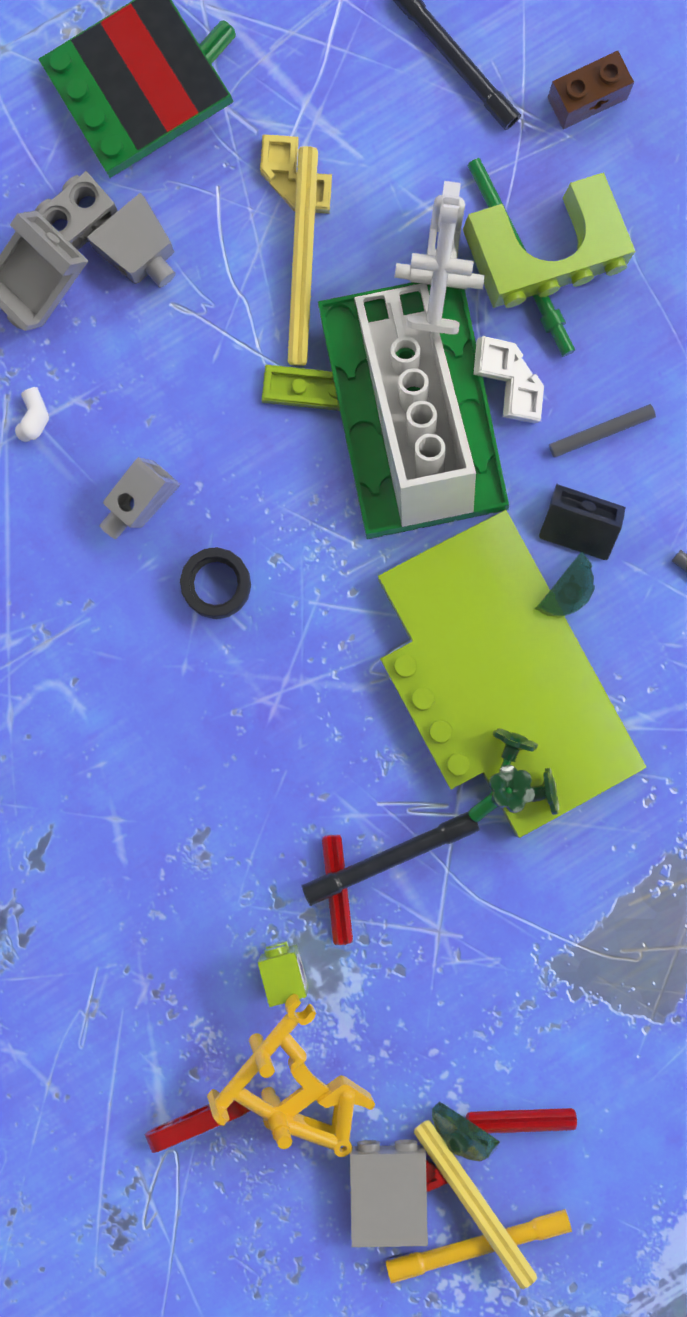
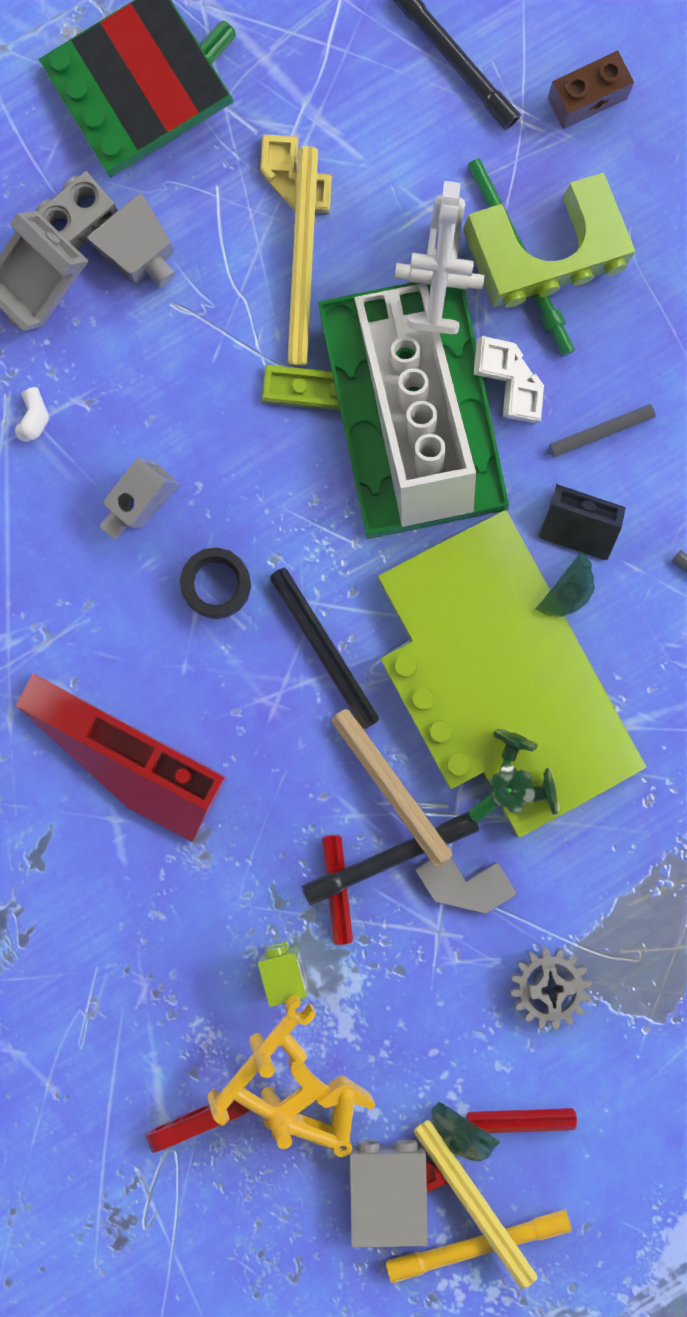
(125, 760): none -> wedge
(324, 648): none -> black axle
(392, 787): none -> tan axle
(479, 893): none -> light grey tile
(567, 986): none -> light grey gear

